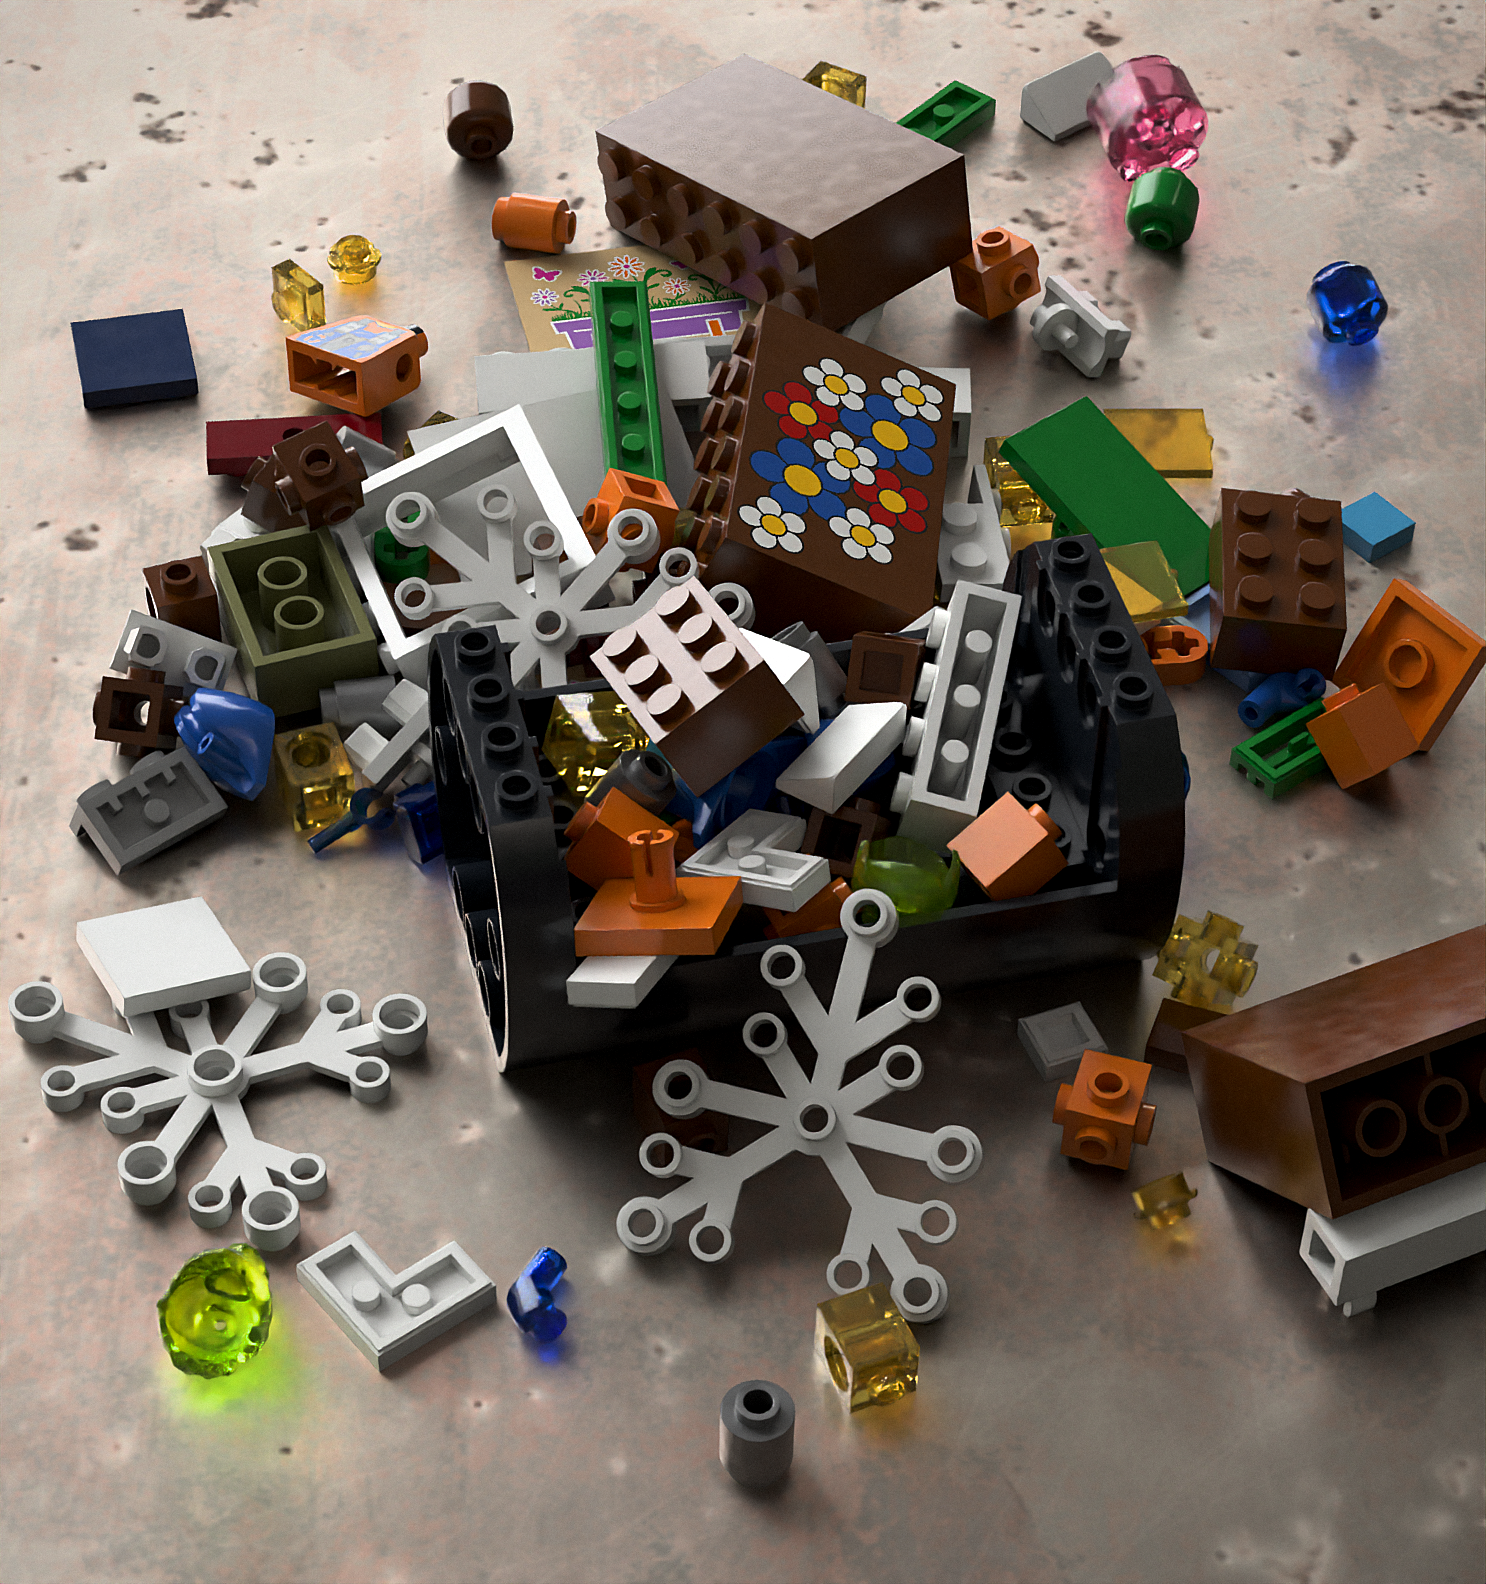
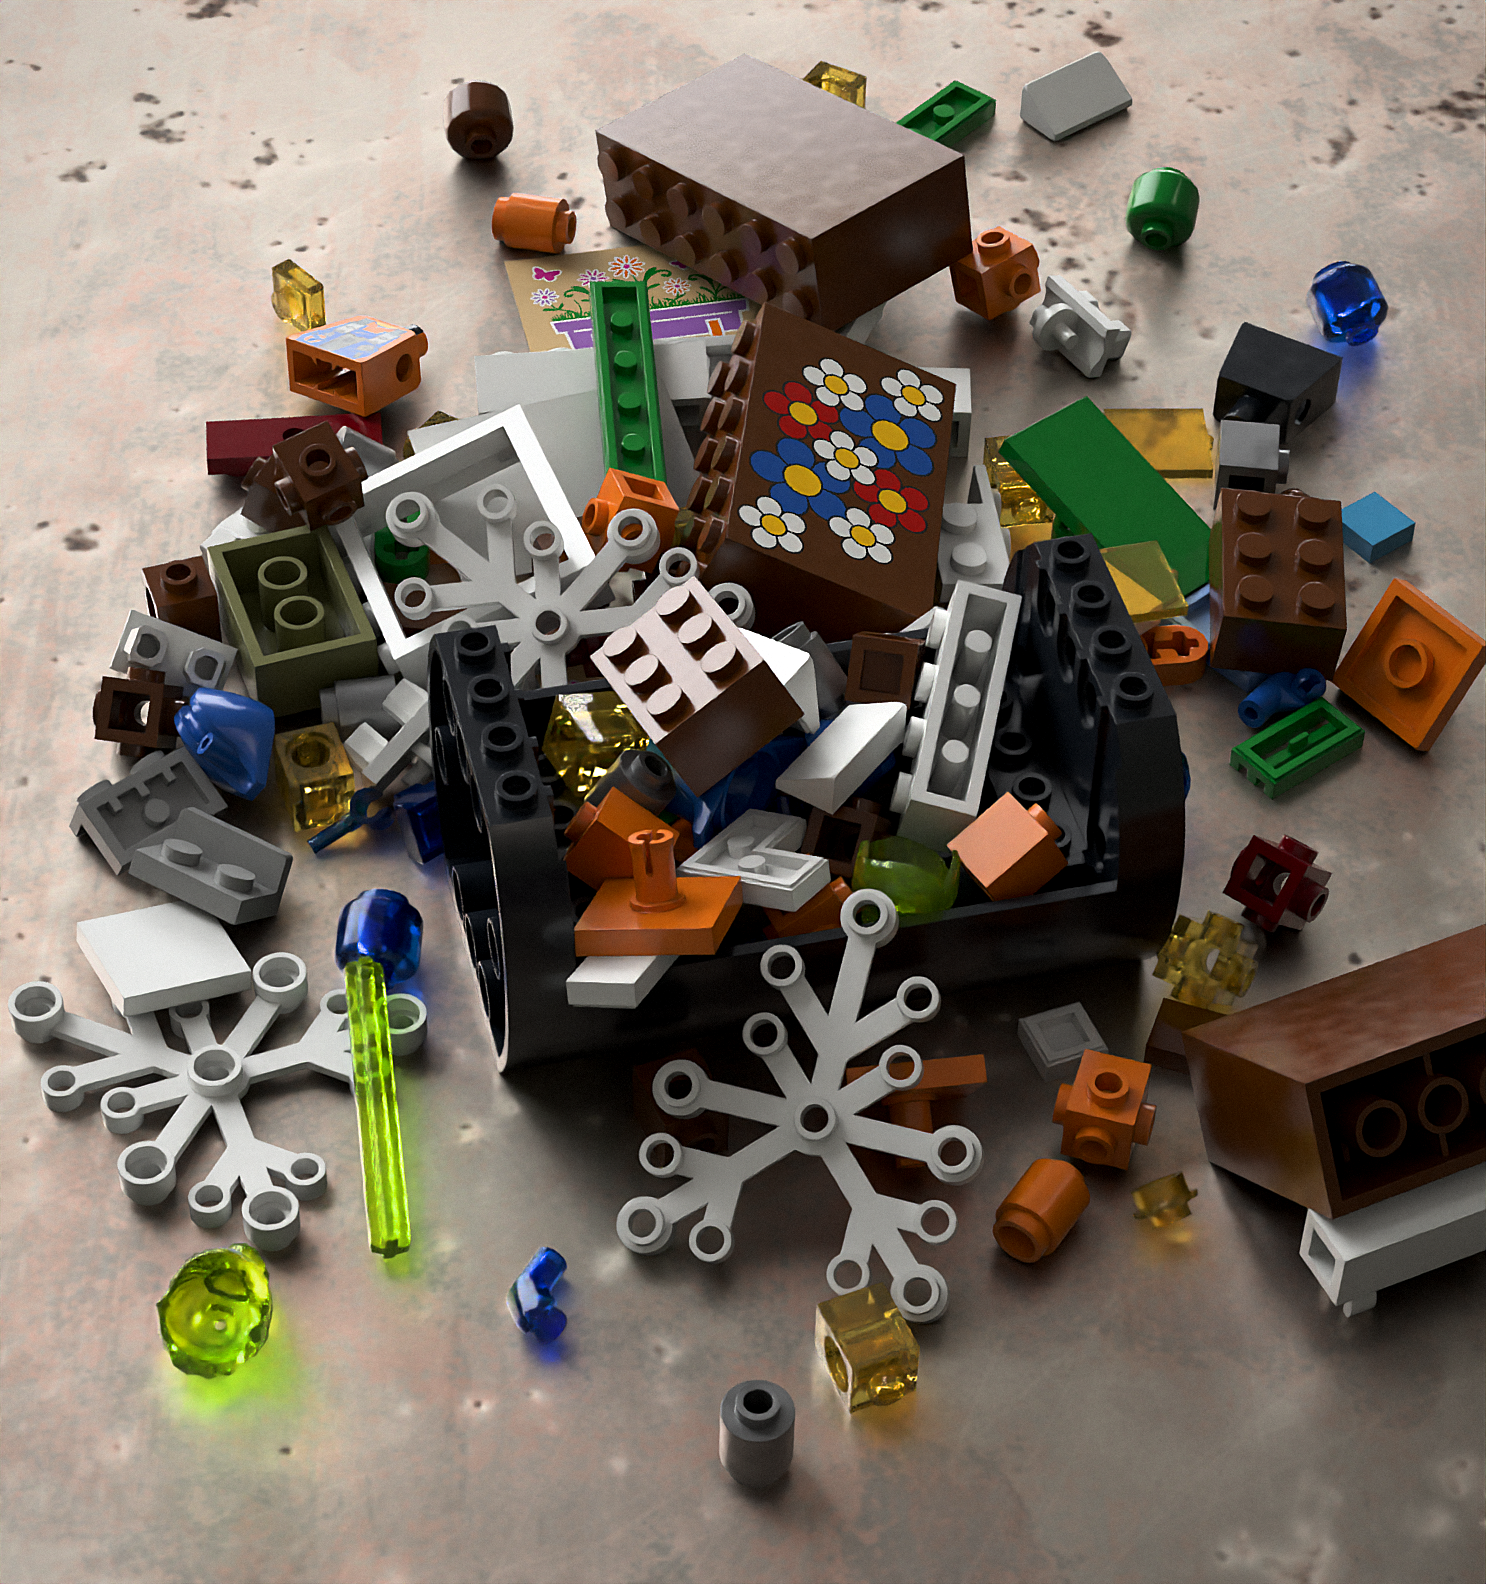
(134, 358): dark blue tile -> none
(216, 868): none -> light grey bracket
(354, 260): clear yellow plate -> none
(376, 1108): none -> clear neon green axle
(382, 927): none -> clear blue head
(392, 1312): white tile -> none
(941, 1081): none -> orange tile
(1040, 1209): none -> orange brick
(1147, 117): clear pink brick -> none
(1249, 458): none -> flat silver brick
(1258, 881): none -> dark red brick
(1275, 381): none -> black torso
(1361, 733): orange brick -> none

